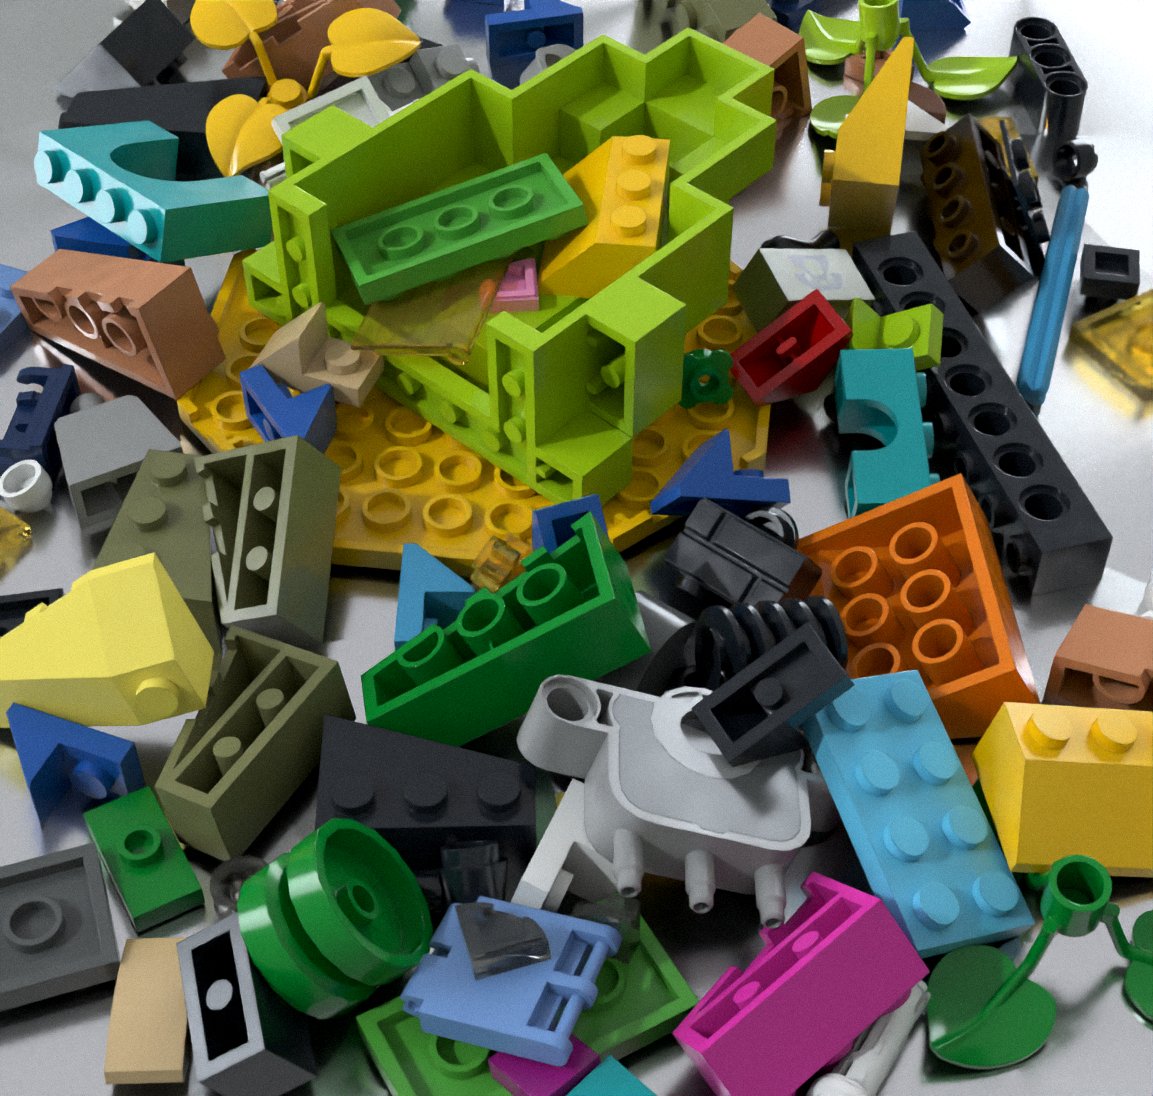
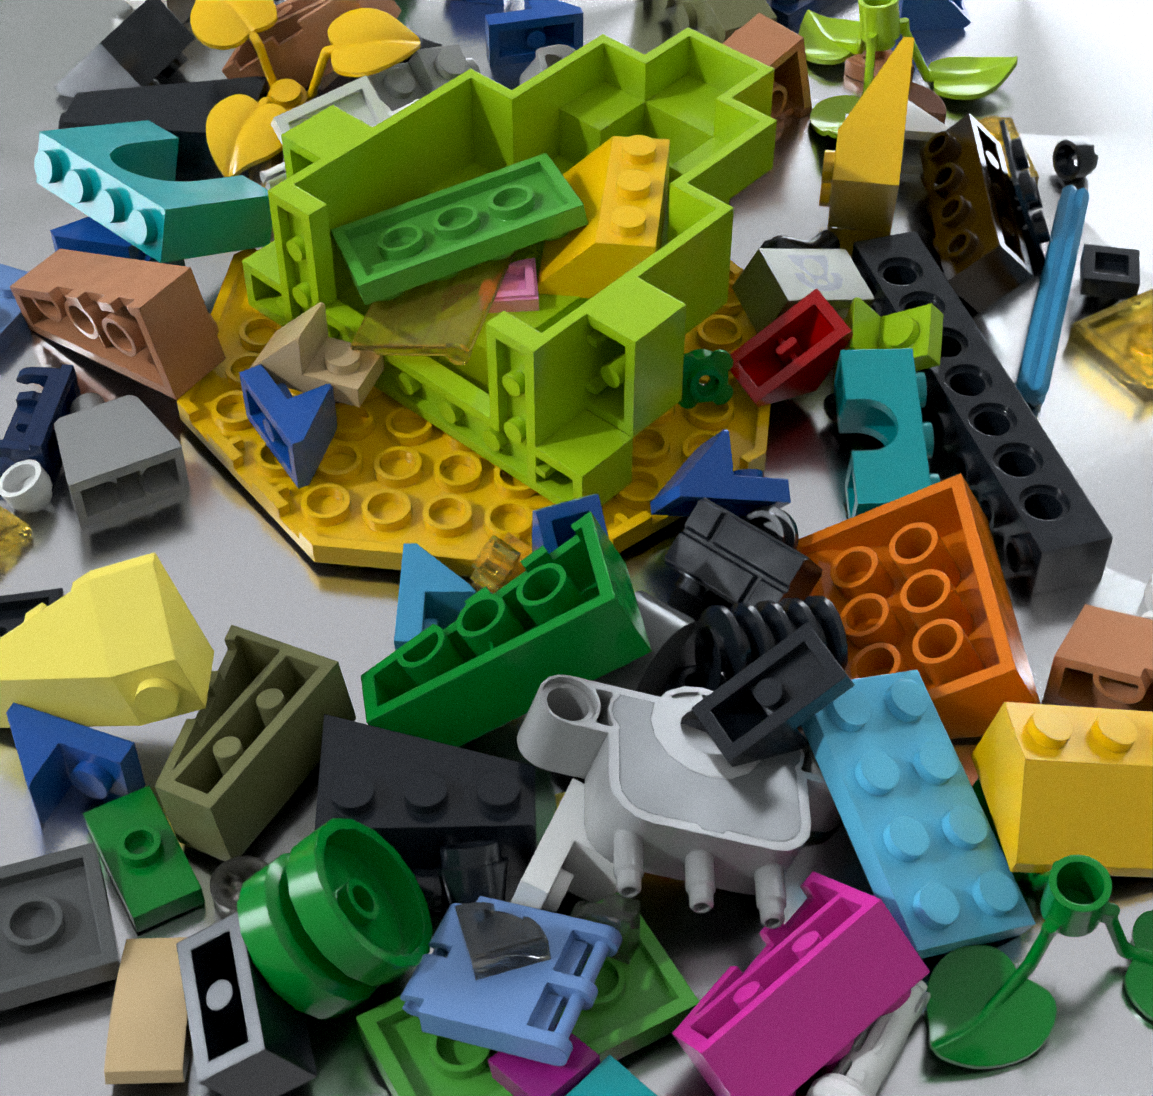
(167, 518): olive wedge -> none
(272, 536): olive wedge -> none
(1047, 78): black beam -> none

